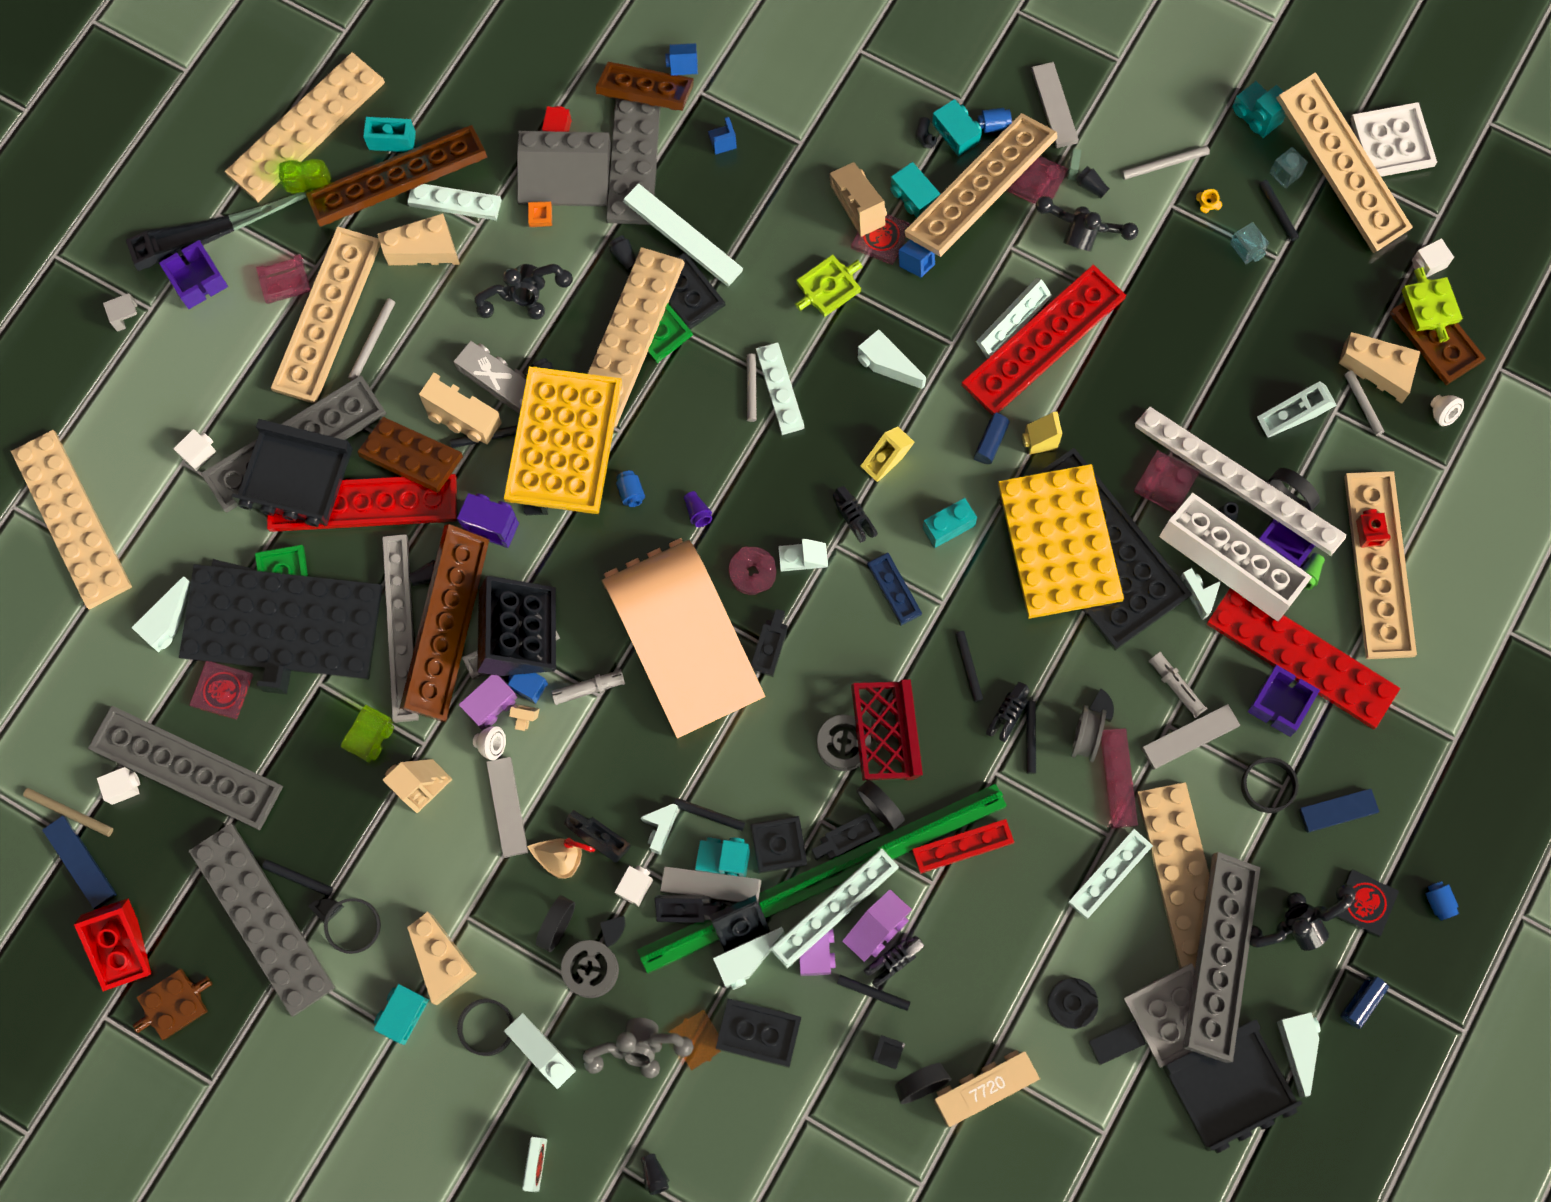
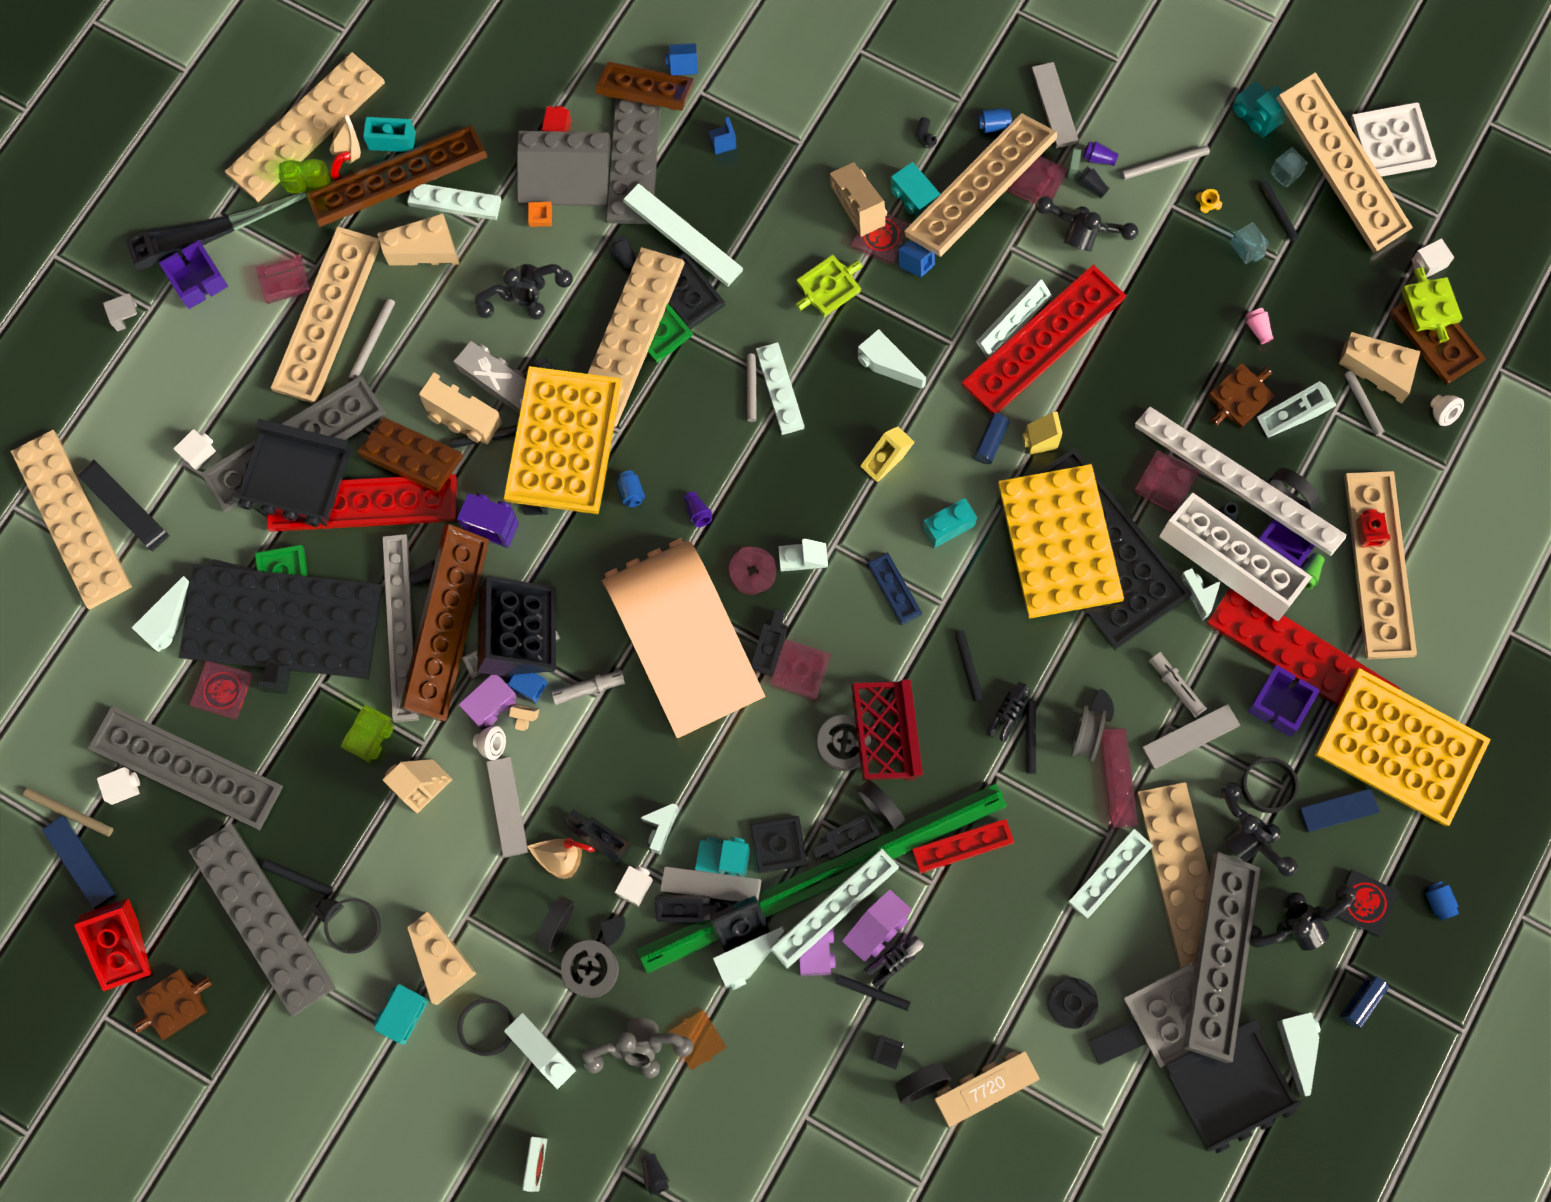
(123, 505): none -> black beam
(344, 146): none -> tan piece
(710, 814): black bar -> none
(758, 1033): black plate -> none
(800, 669): none -> clear pink plate
(854, 514): black hinge -> none
(957, 127): teal brick -> none
(1099, 154): none -> dark purple cone
(1241, 396): none -> reddish brown plate
(1253, 834): none -> black wheel
(1260, 325): none -> bright pink cone
(1402, 747): none -> yellow plate

